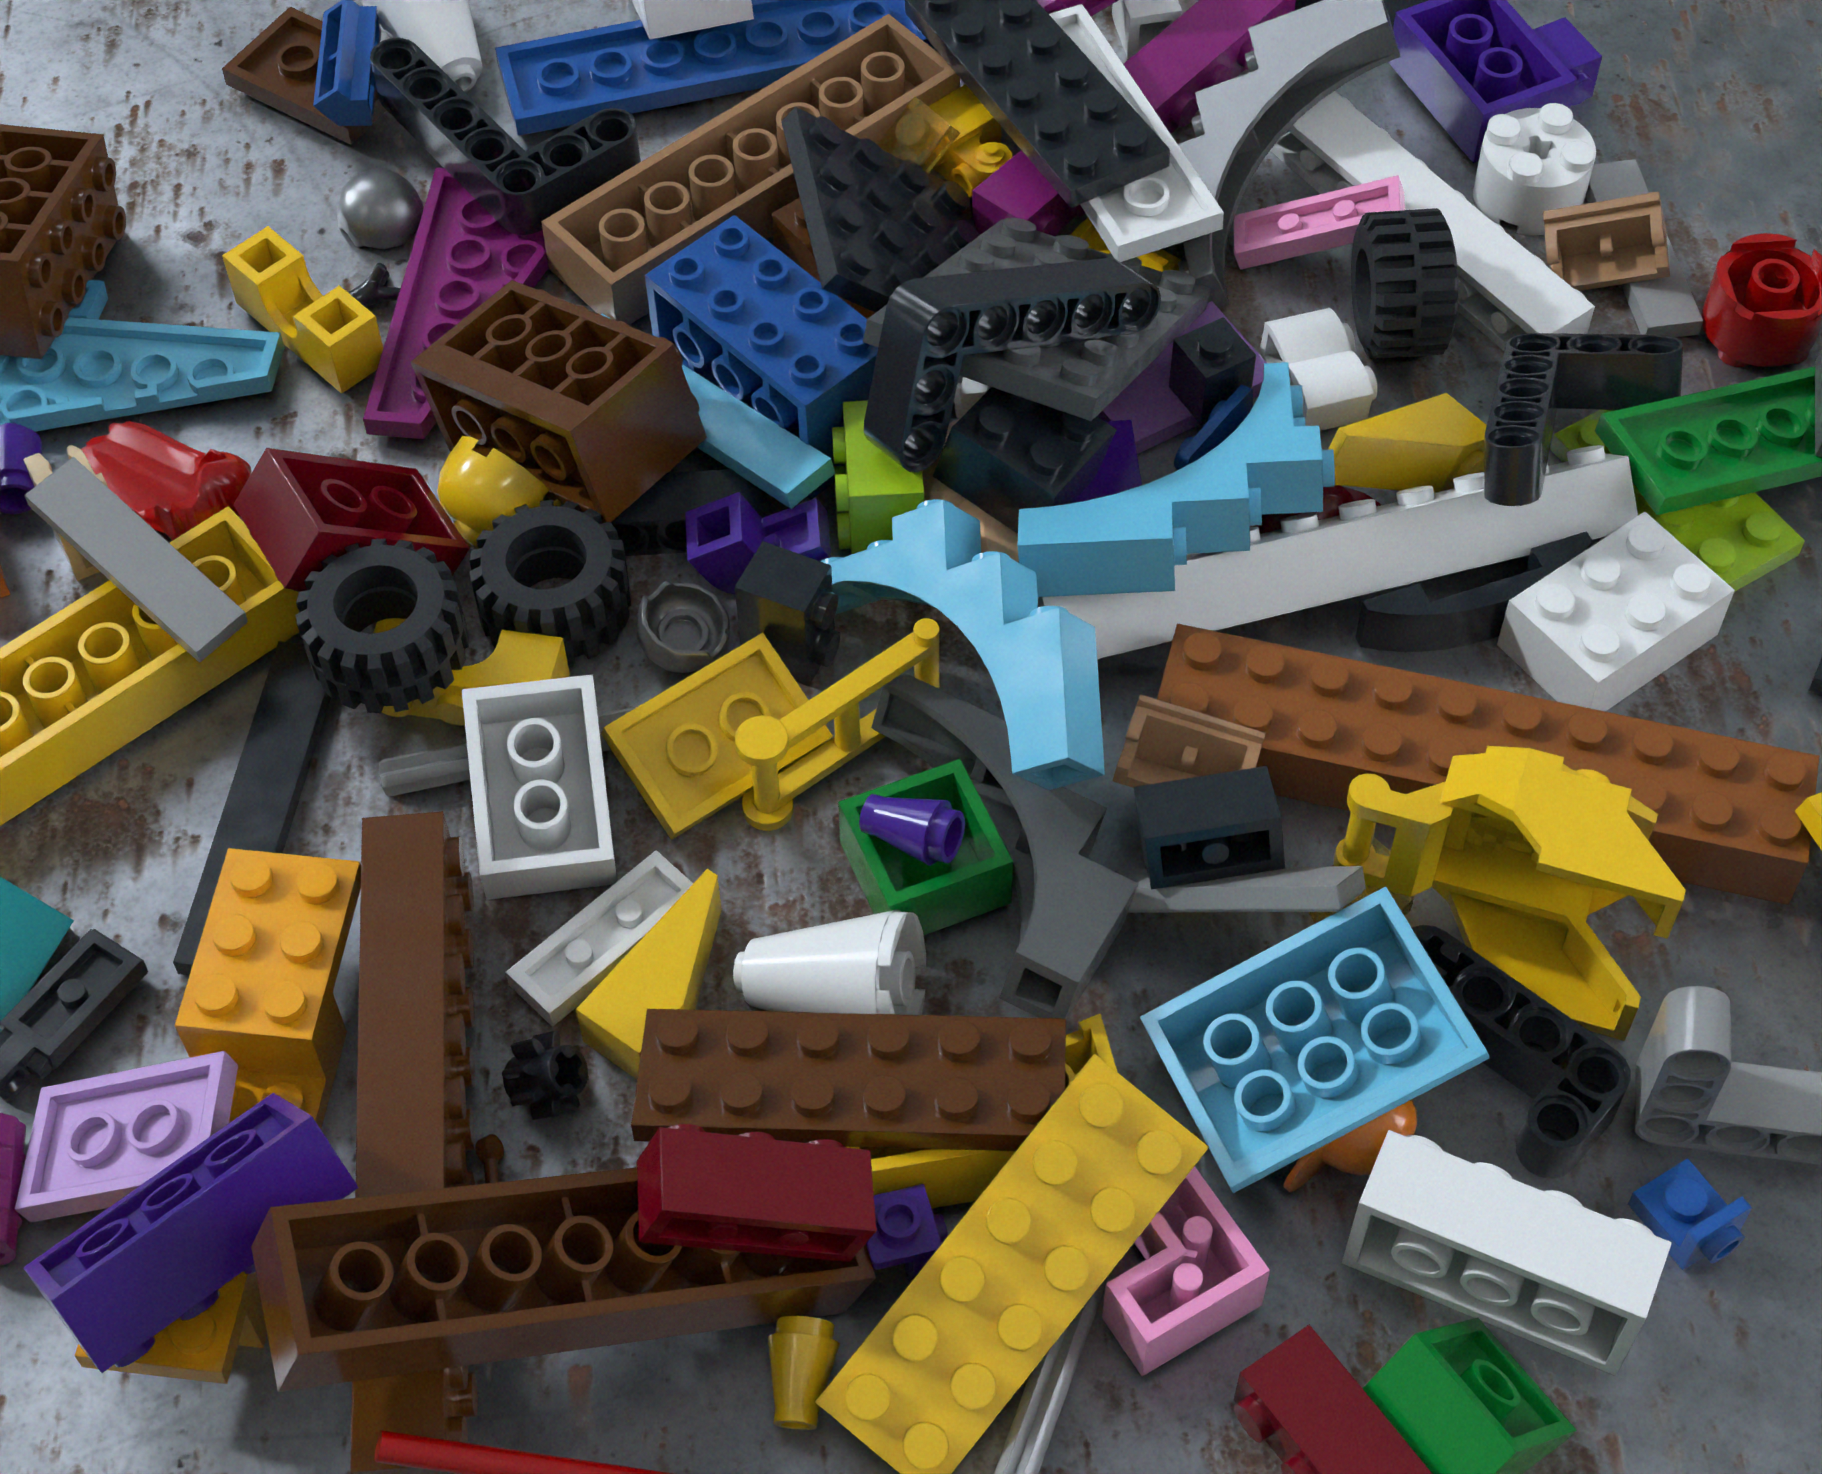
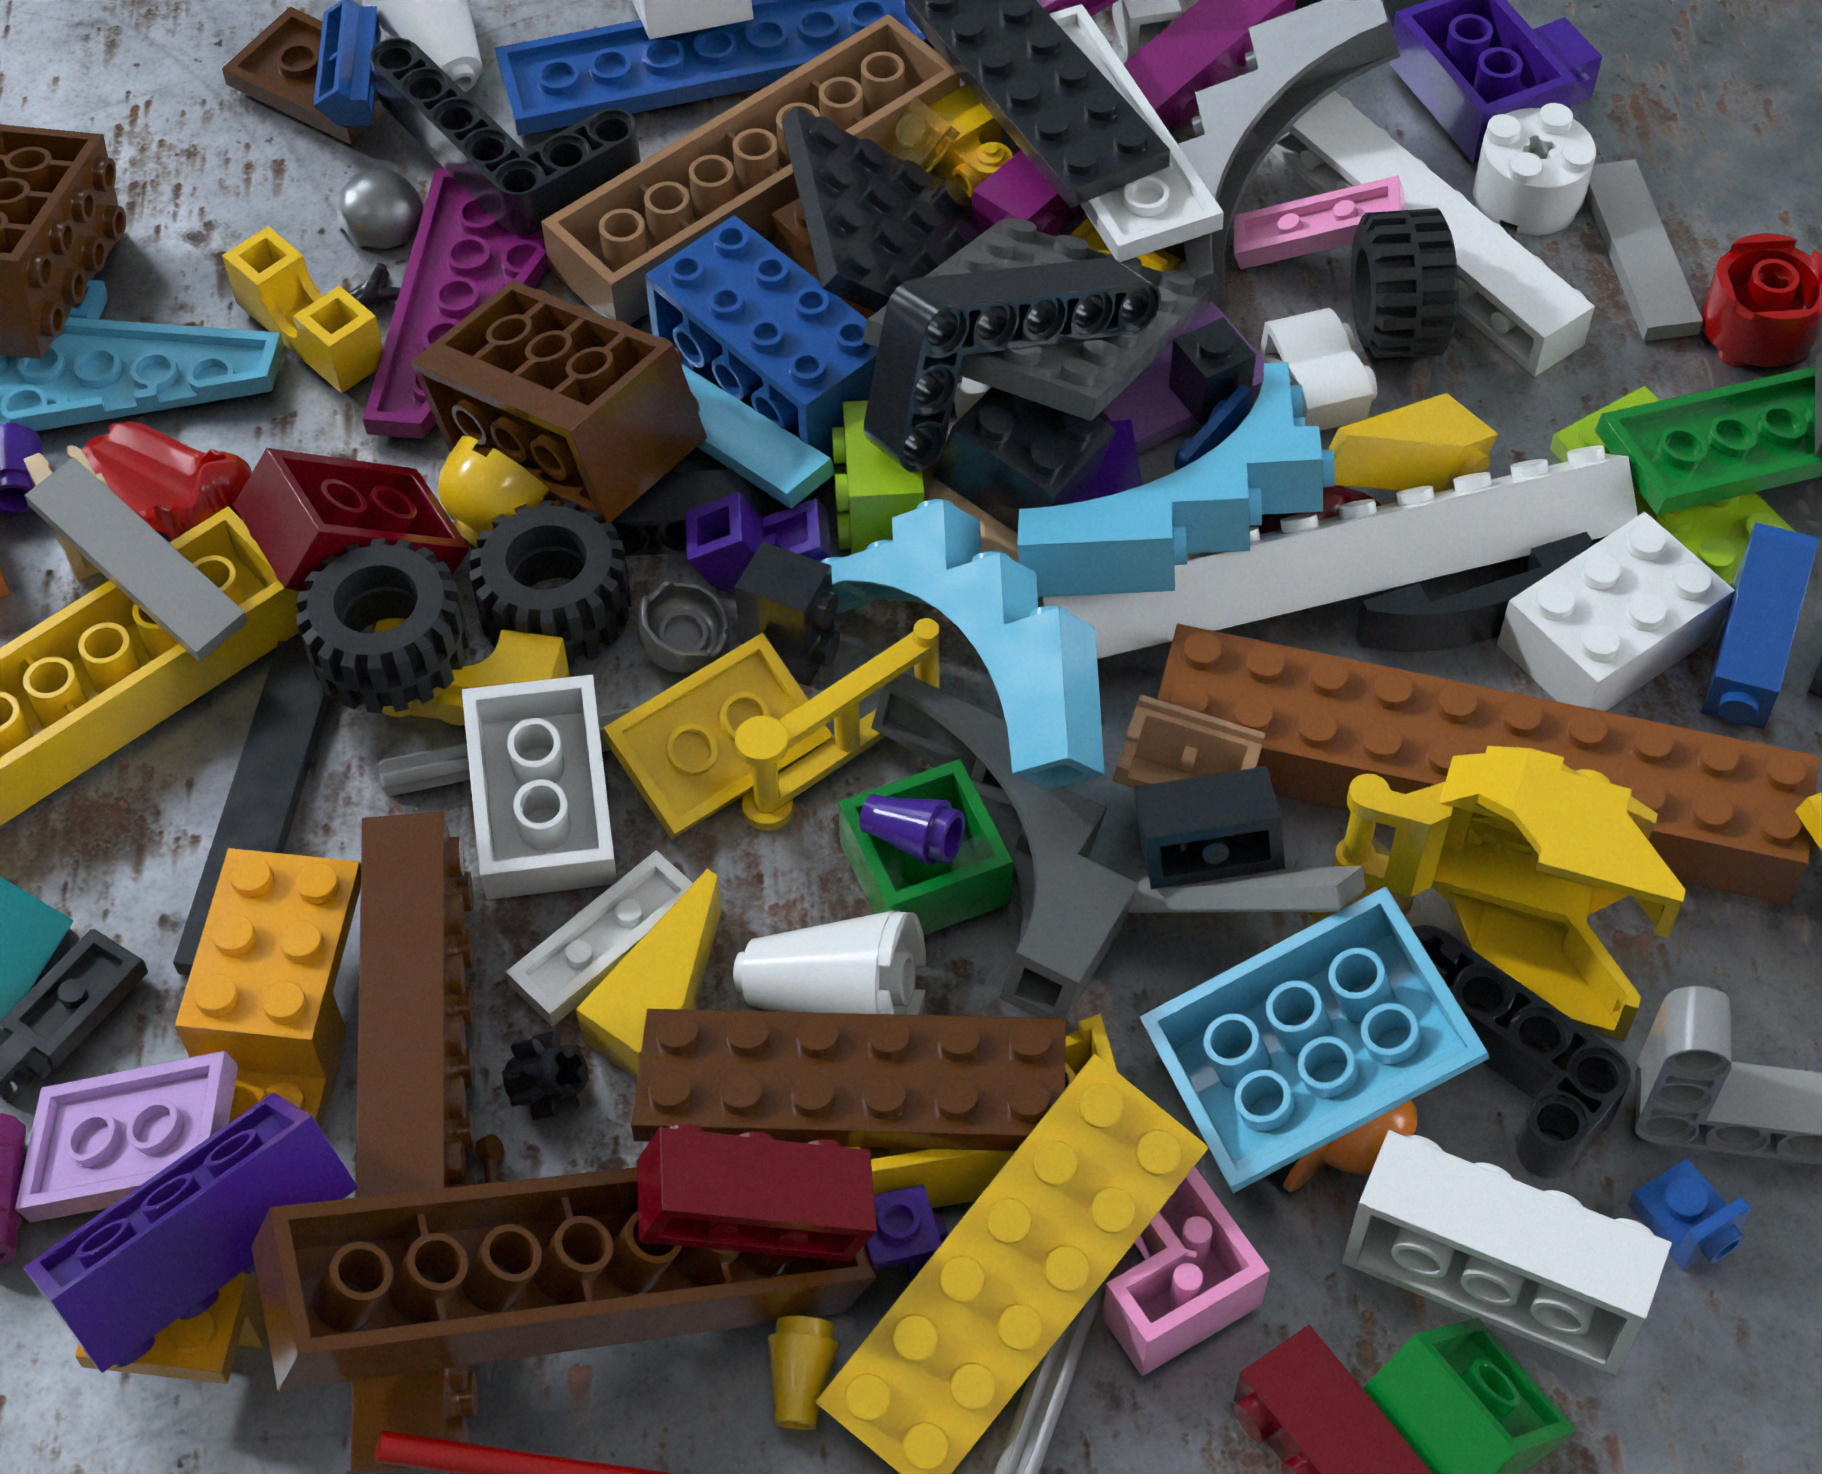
(1565, 373): black beam -> none
(1608, 242): medium nougat hinge -> none
(1759, 625): none -> blue slope

